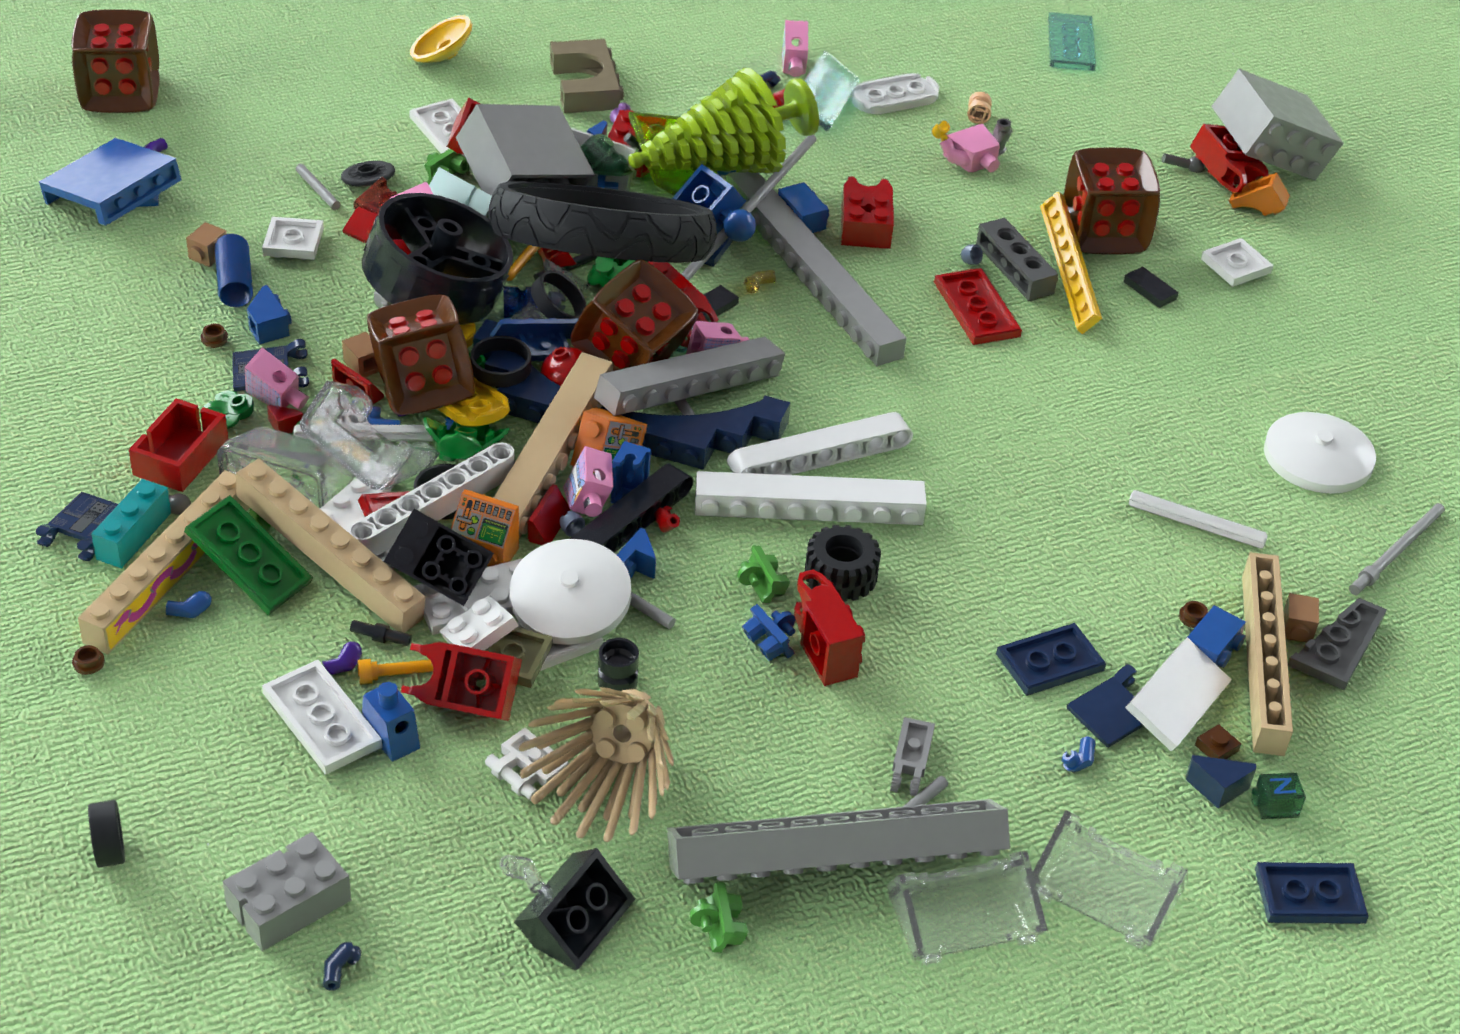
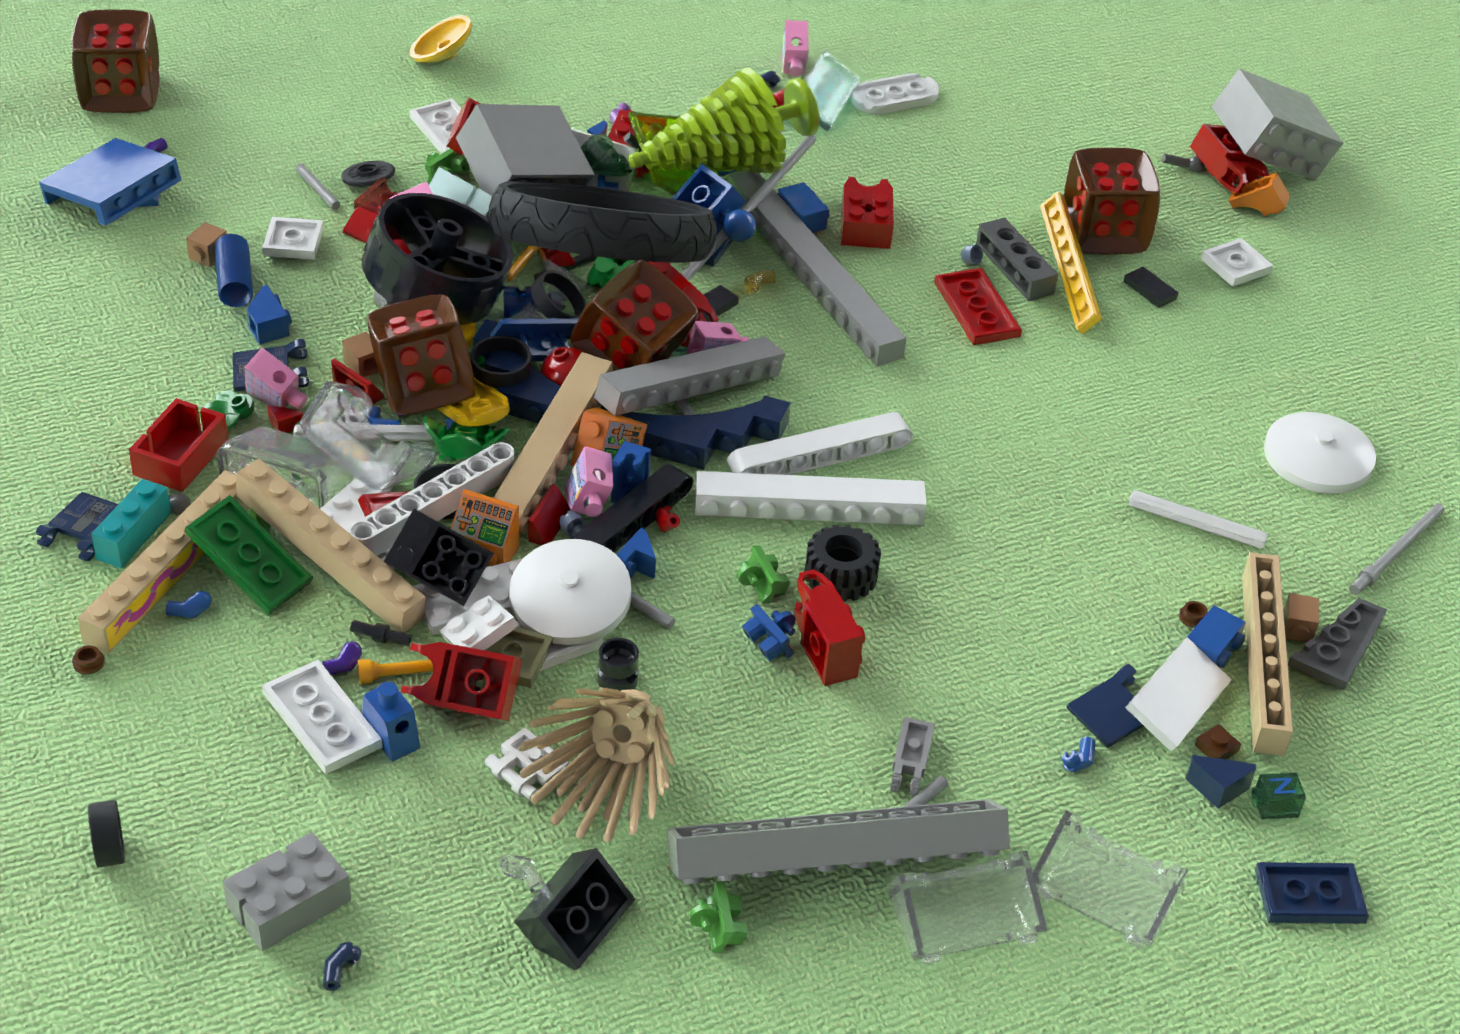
(214, 335): reddish brown plate -> none
(588, 57): dark tan arch -> none
(975, 146): bright pink torso -> none
(979, 107): light nougat wheel -> none
(1050, 659): dark blue tile -> none
(1071, 41): clear light blue tile -> none

